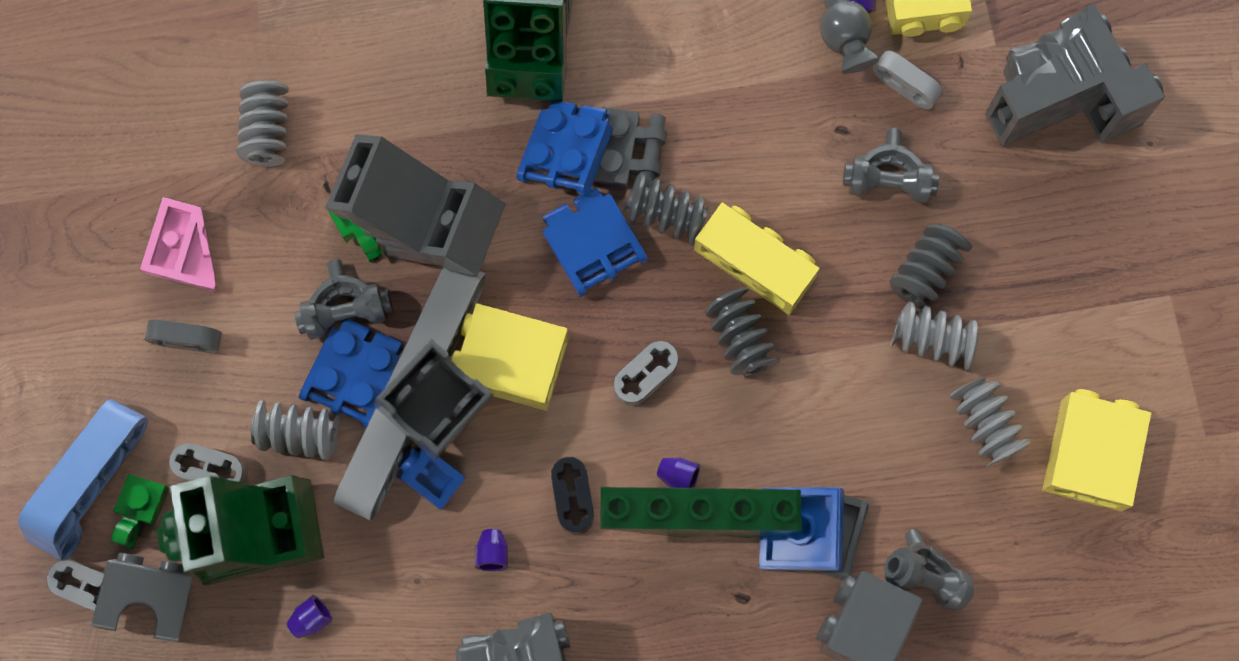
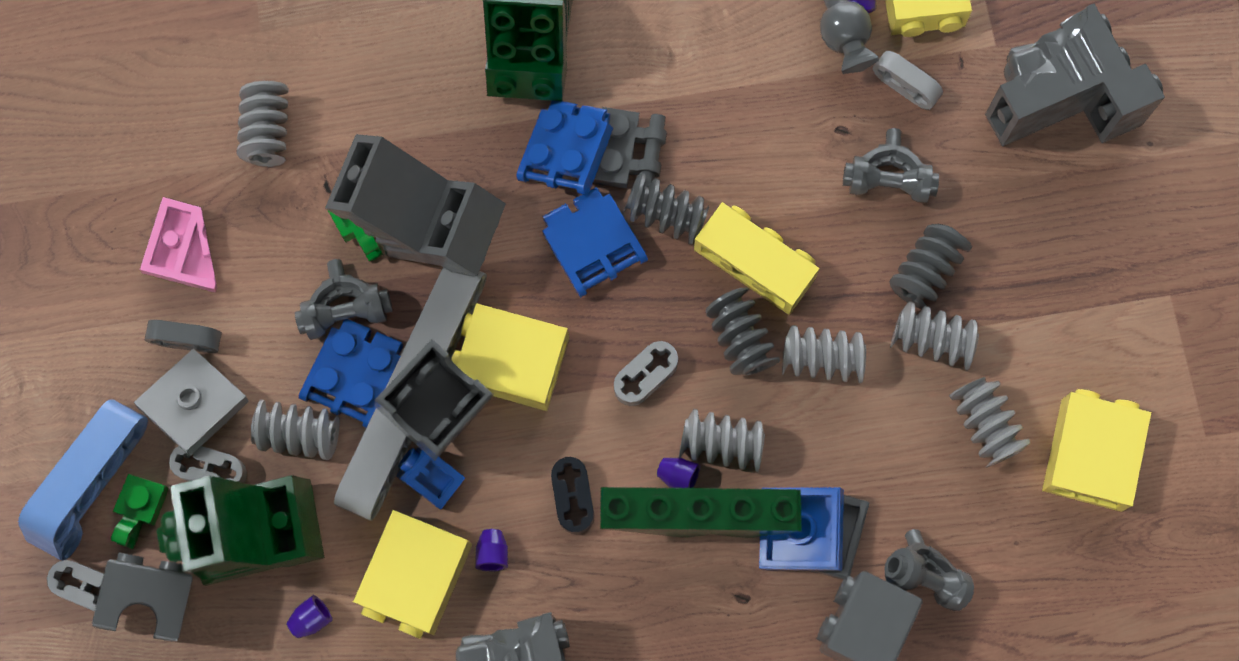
(191, 402): none -> light grey plate
(412, 574): none -> light yellow brick
(723, 440): none -> light grey piece
(824, 353): none -> light grey piece

